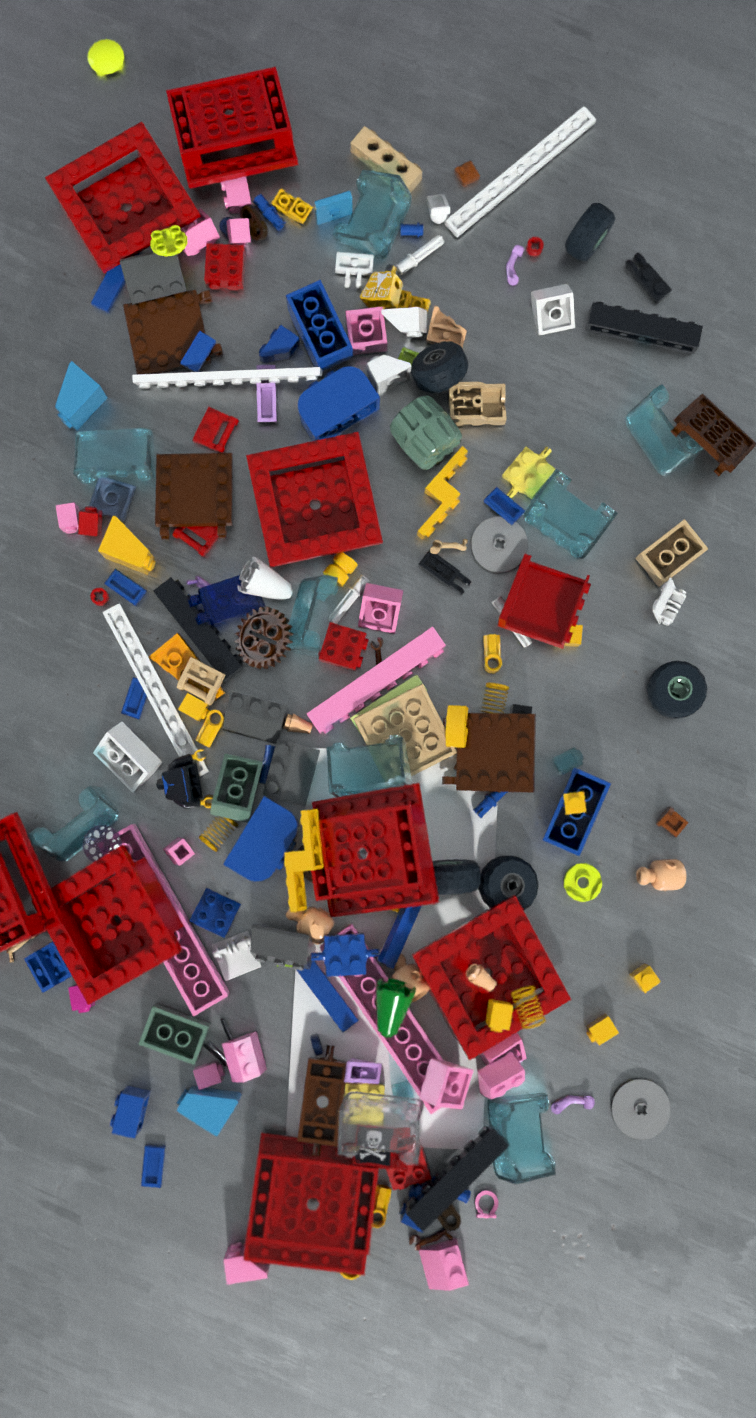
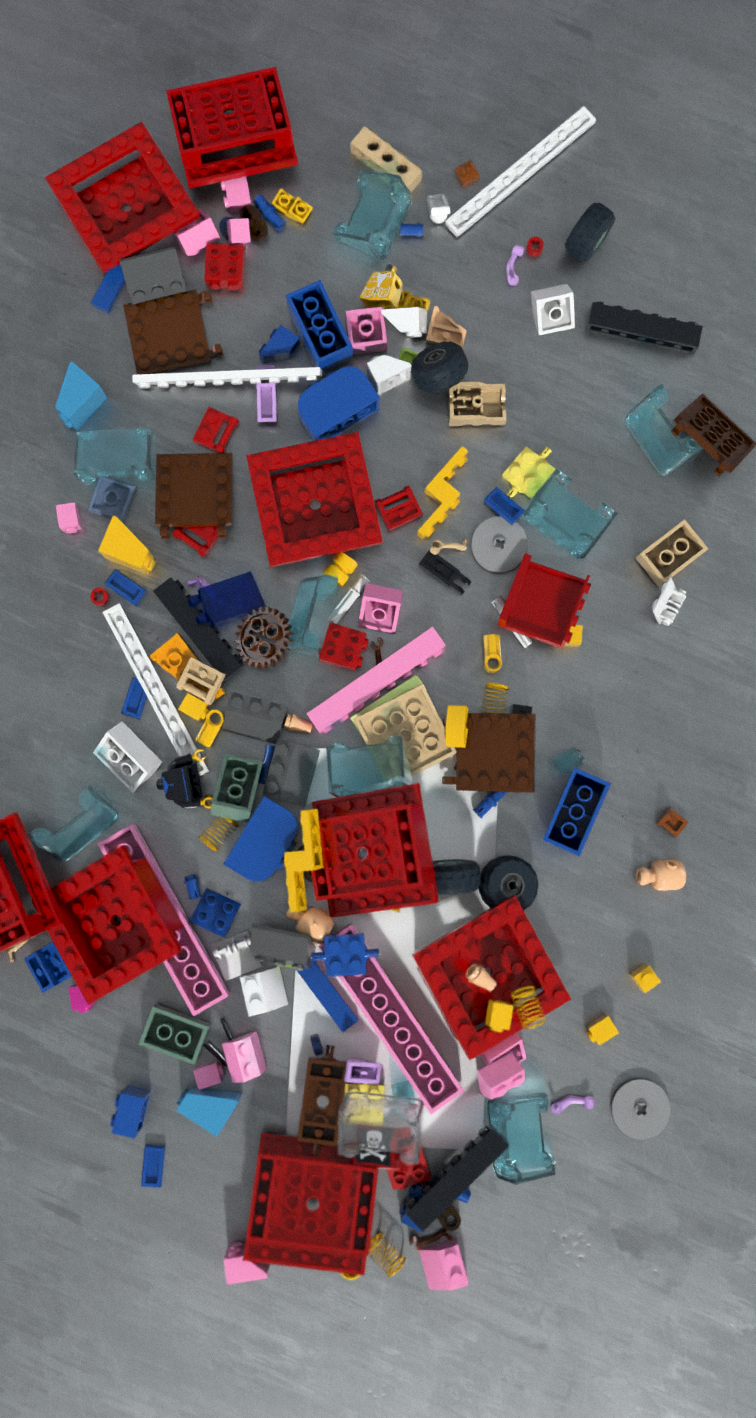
(90, 521): red brick -> none
(100, 833): clear purple dish -> none
(106, 57): neon yellow dish -> none
(168, 241): neon yellow dish -> none
(178, 851): bright pink brick -> none
(192, 886): none -> blue pin
(198, 352): blue tile -> none
(263, 581): white cone -> none
(263, 990): none -> white slope
(333, 207): dark azure plate -> none
(354, 264): white hinge -> none
(380, 1236): none -> yellow piece
(381, 1203): yellow piece -> none
(392, 1005): green cone -> none
(398, 936): blue tile -> none
(401, 513): none -> red plate
(412, 976): light nougat piece -> none
(413, 259): white axle -> none
(425, 432): sand green wheel -> none
(446, 1084): bright pink slope -> none
(480, 1214): bright pink piece -> none
(571, 878): neon yellow tile -> none
(574, 802): yellow brick -> none
(648, 278): black hinge -> none
(677, 689): black wheel -> none

